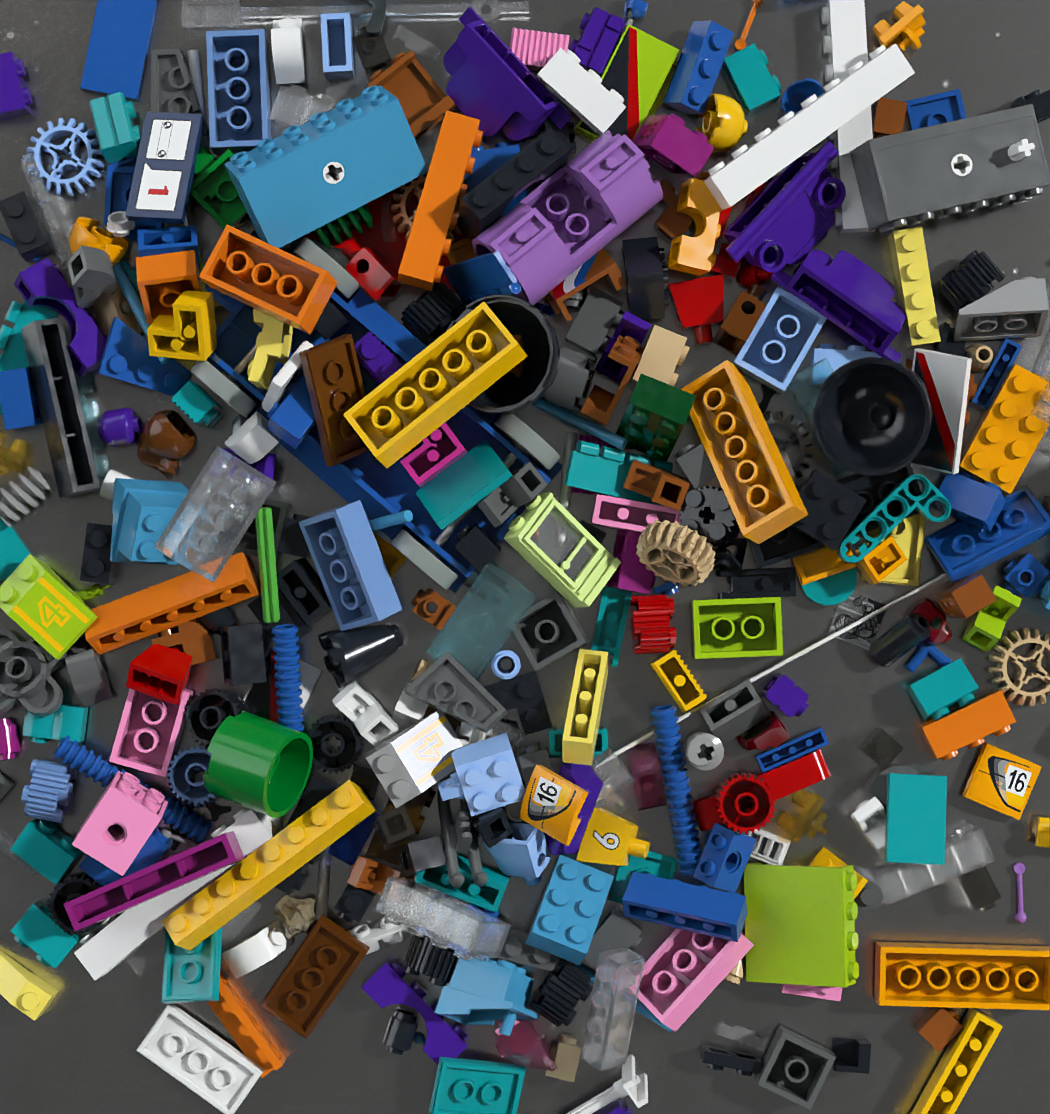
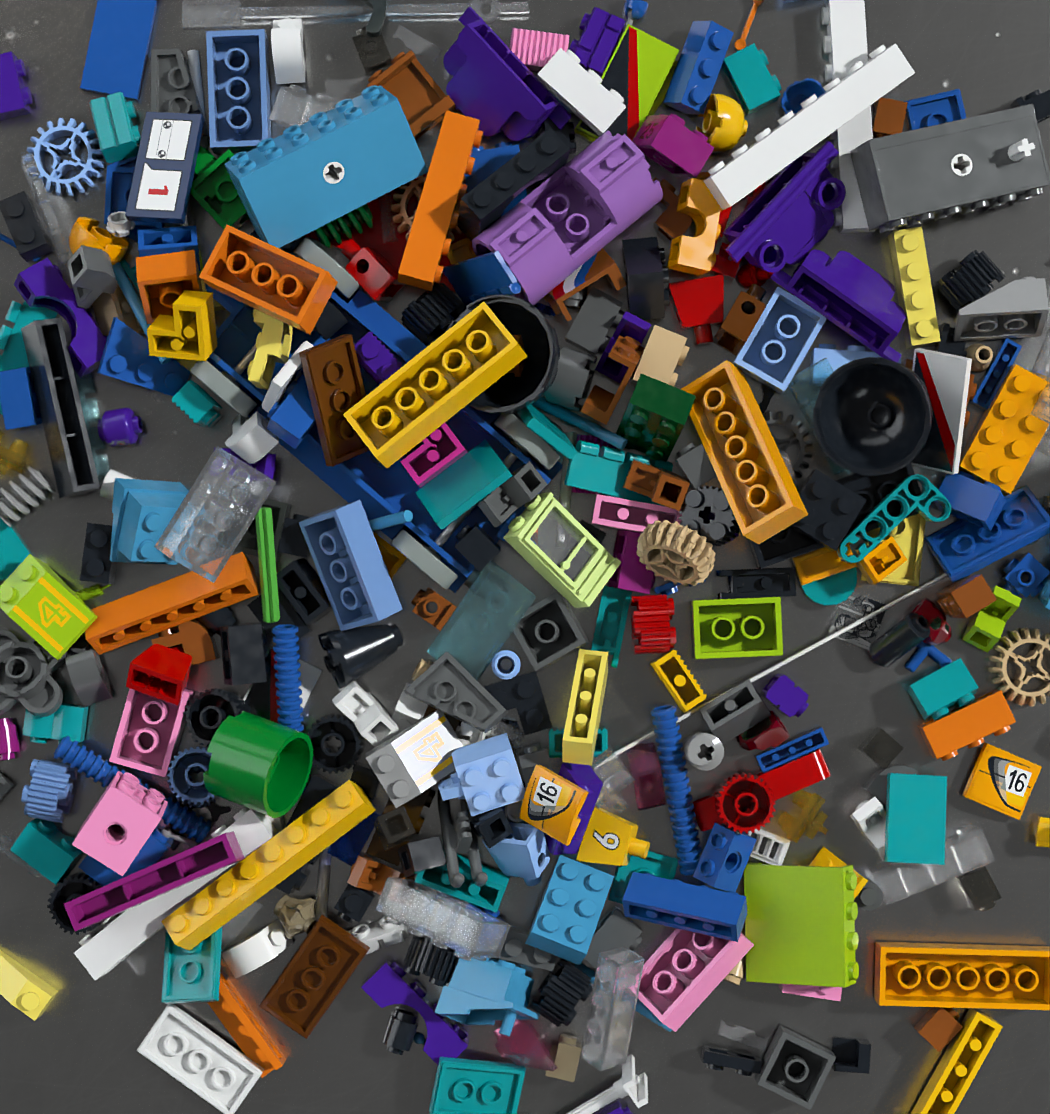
(43, 936): teal piece -> none
(164, 442): reddish brown piece -> none
(337, 46): light blue piece -> none
(547, 430): none -> teal tile
(726, 560): black bracket -> none
(905, 31): light orange hips -> none
(1019, 868): medium lavender hinge -> none

